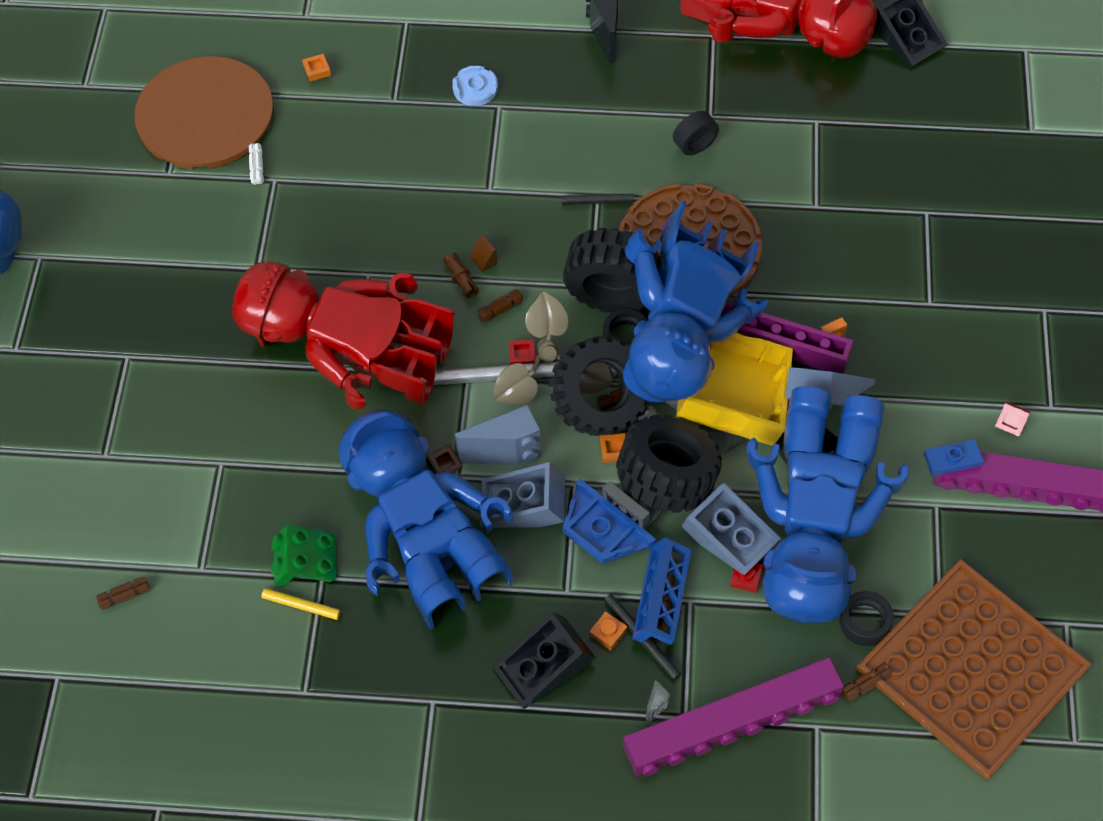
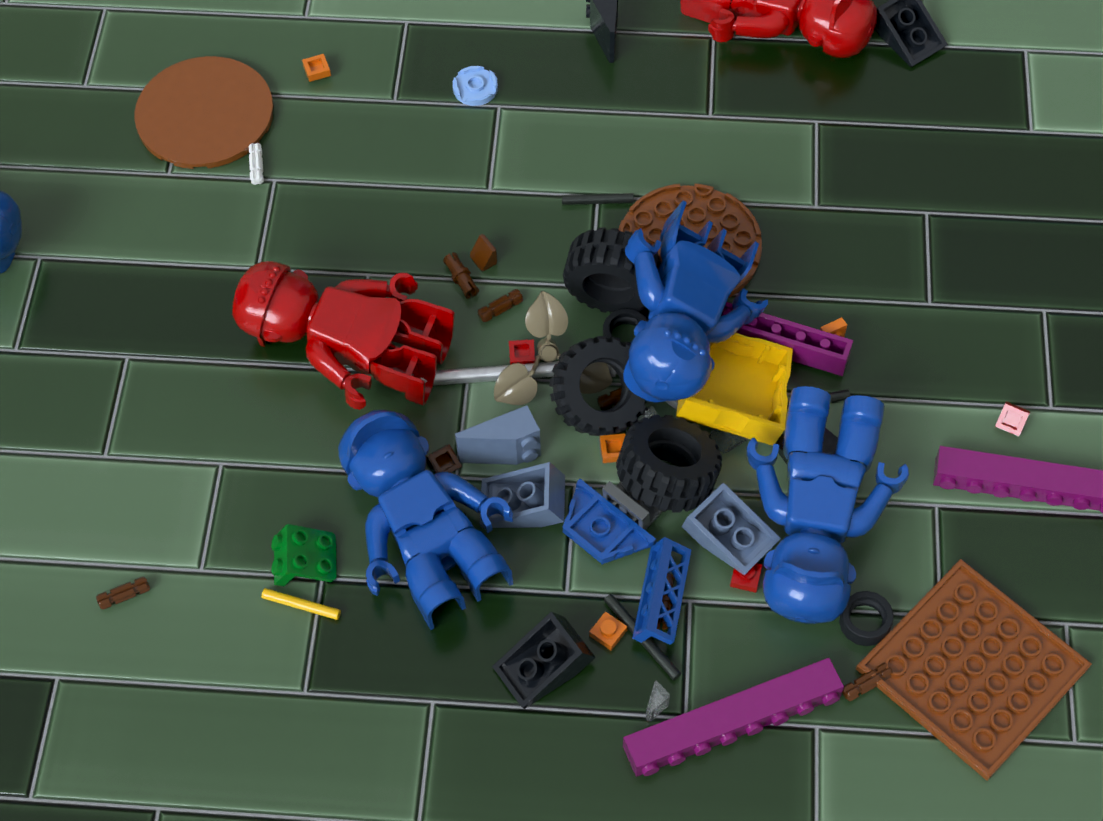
(695, 133): black tyre -> none
(836, 384): sand blue slope -> none
(953, 457): blue plate -> none

